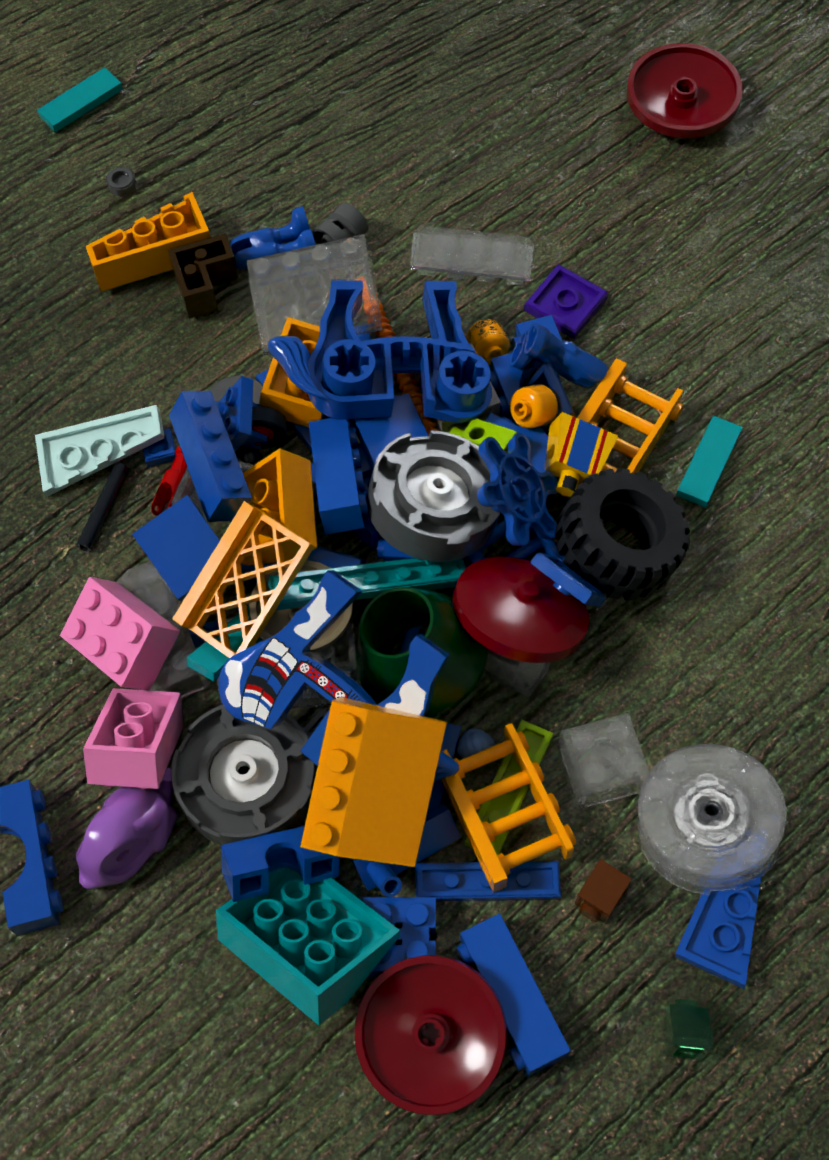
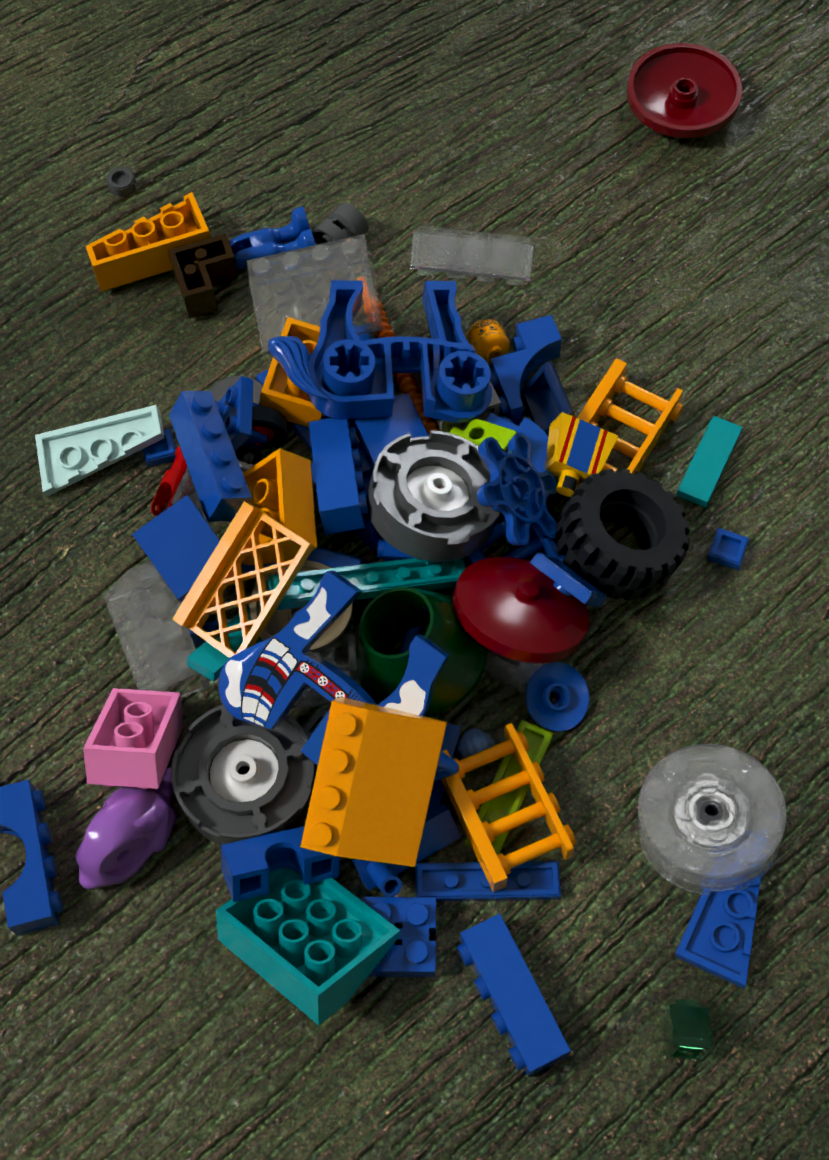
(80, 99): teal tile -> none
(102, 507): black piece -> none
(119, 633): bright pink brick -> none
(430, 1034): dark red dish -> none
(533, 406): light orange head -> none
(568, 299): dark purple tile -> none
(568, 358): blue piece -> none
(570, 696): none -> blue dish
(602, 892): reddish brown brick -> none
(603, 760): clear brick -> none
(728, 549): none -> blue tile

